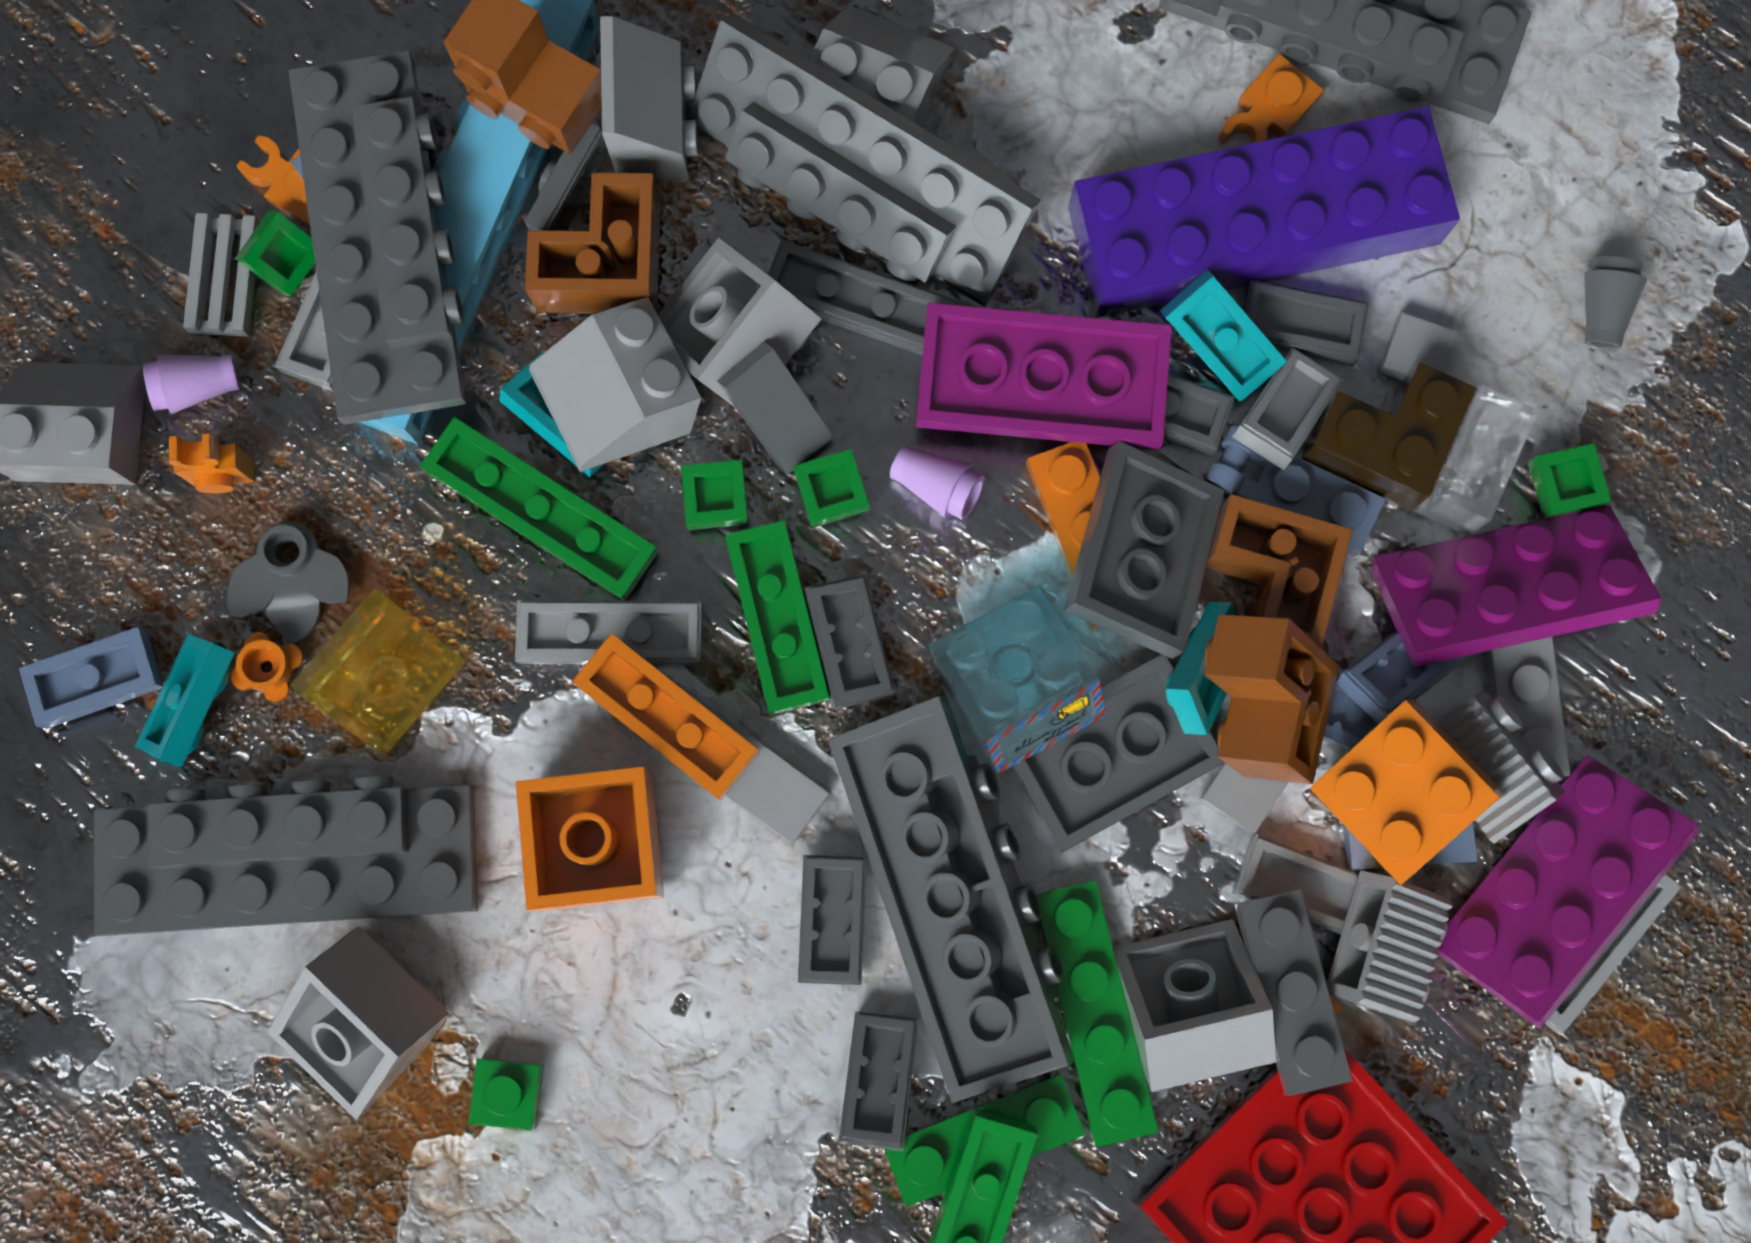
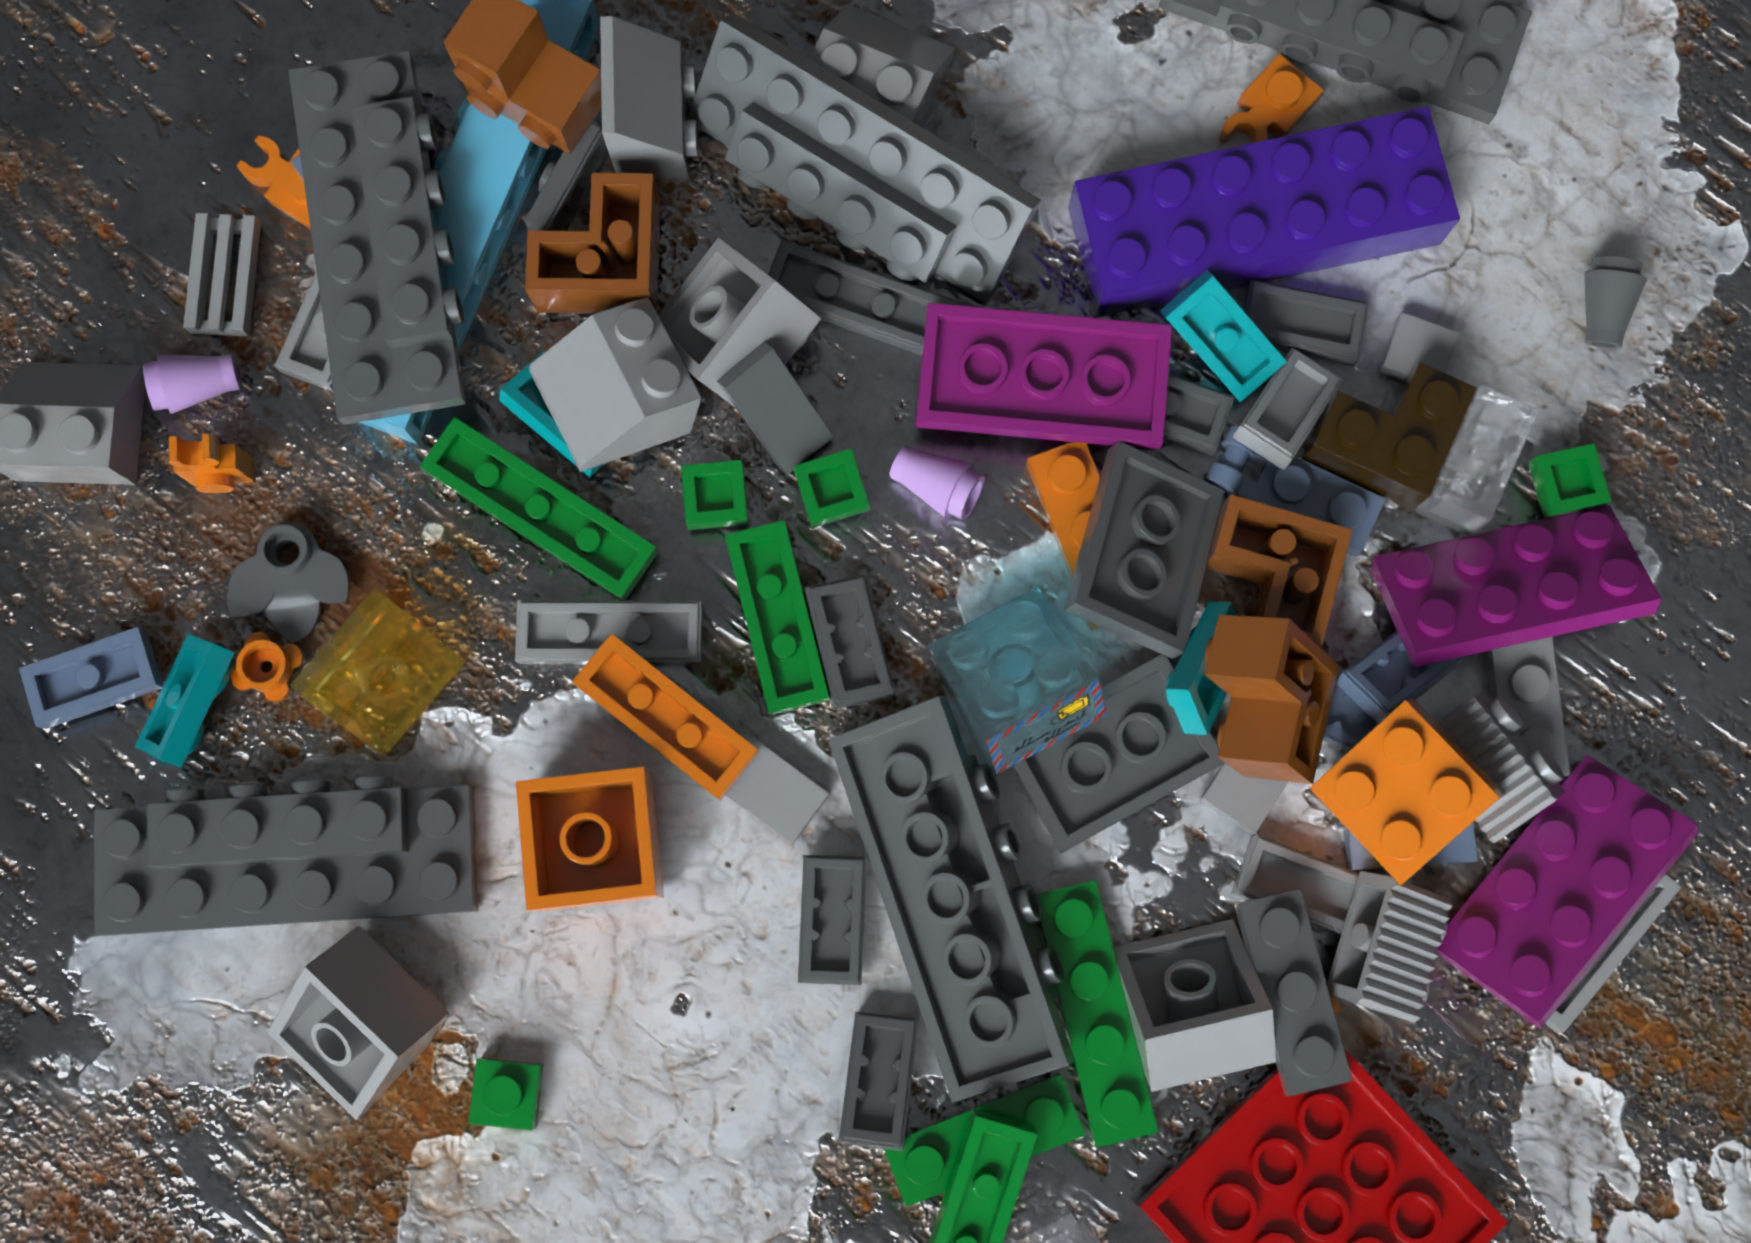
(278, 253): green plate -> none

